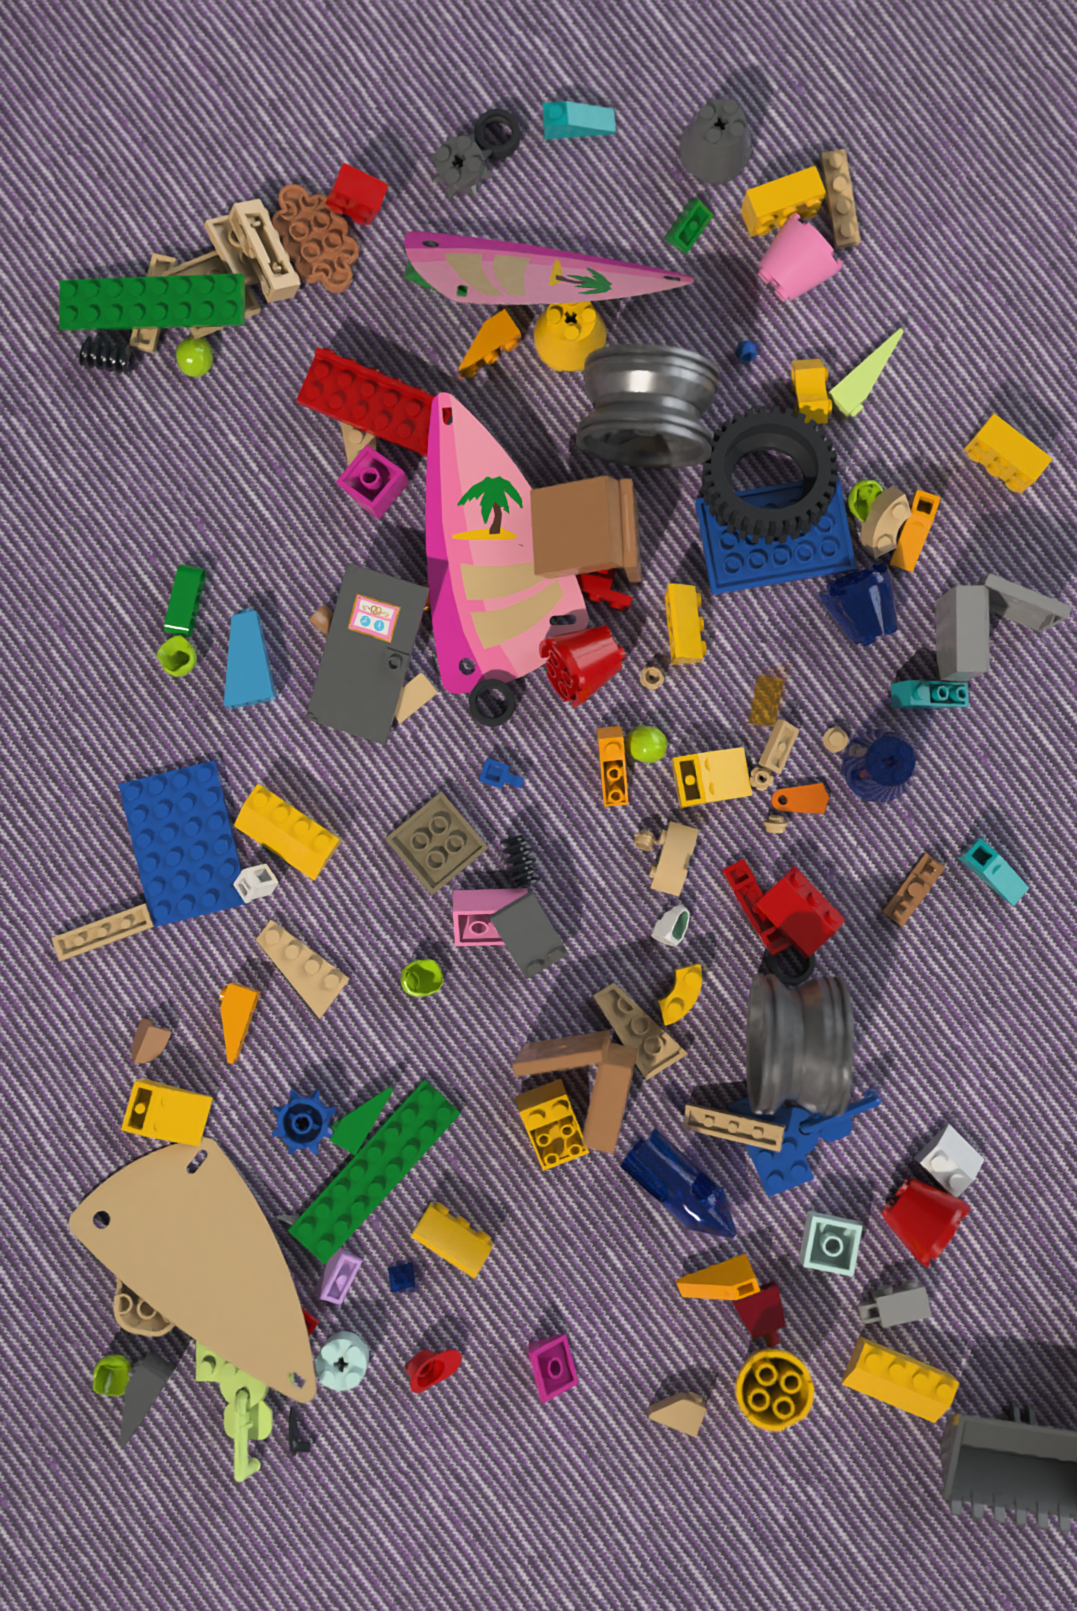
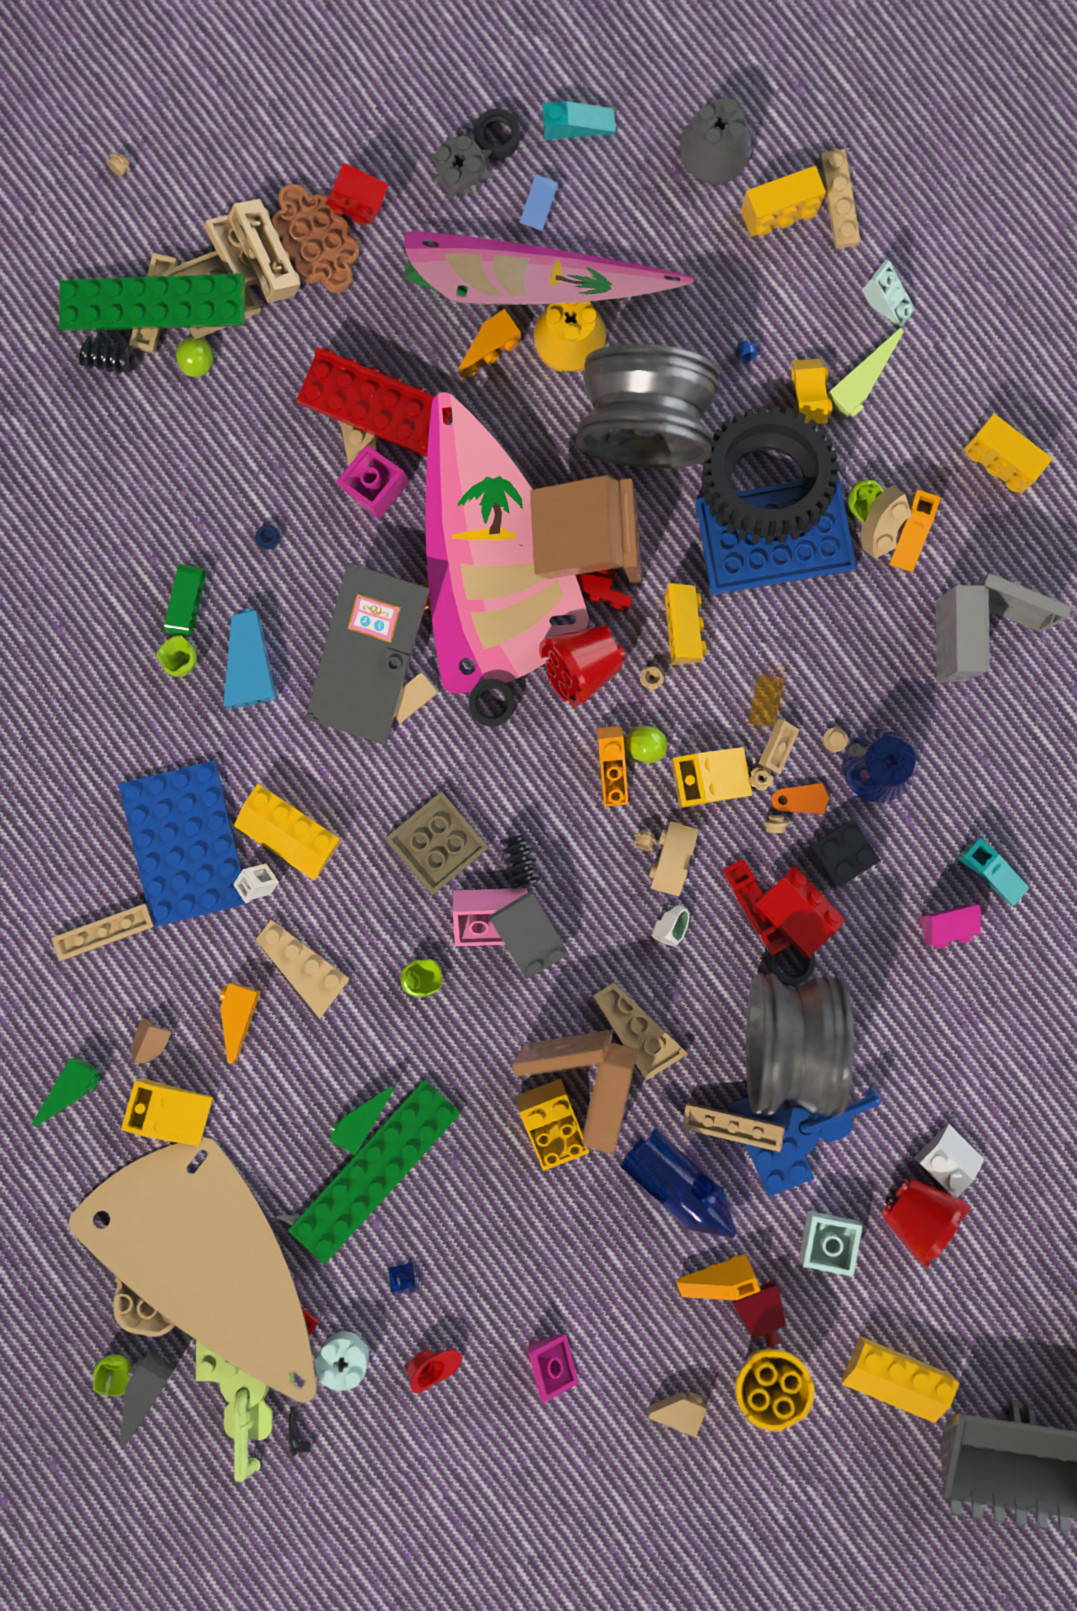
(73, 1084): none -> green slope
(118, 164): none -> tan plate
(267, 537): none -> dark blue plate
(289, 1125): blue brick -> none
(322, 619): medium nougat brick -> none
(337, 1276): lavender slope -> none
(452, 1238): yellow slope -> none
(496, 775): blue plate -> none
(538, 202): none -> medium blue slope
(682, 994): yellow brick -> none
(689, 225): green slope -> none
(797, 260): bright pink cone -> none
(844, 853): none -> black brick
(862, 604): clear blue cone -> none
(888, 295): none -> light aqua slope
(897, 1304): light grey brick -> none
(913, 889): medium nougat plate -> none
(929, 694): teal slope -> none
(951, 925): none -> dark pink slope

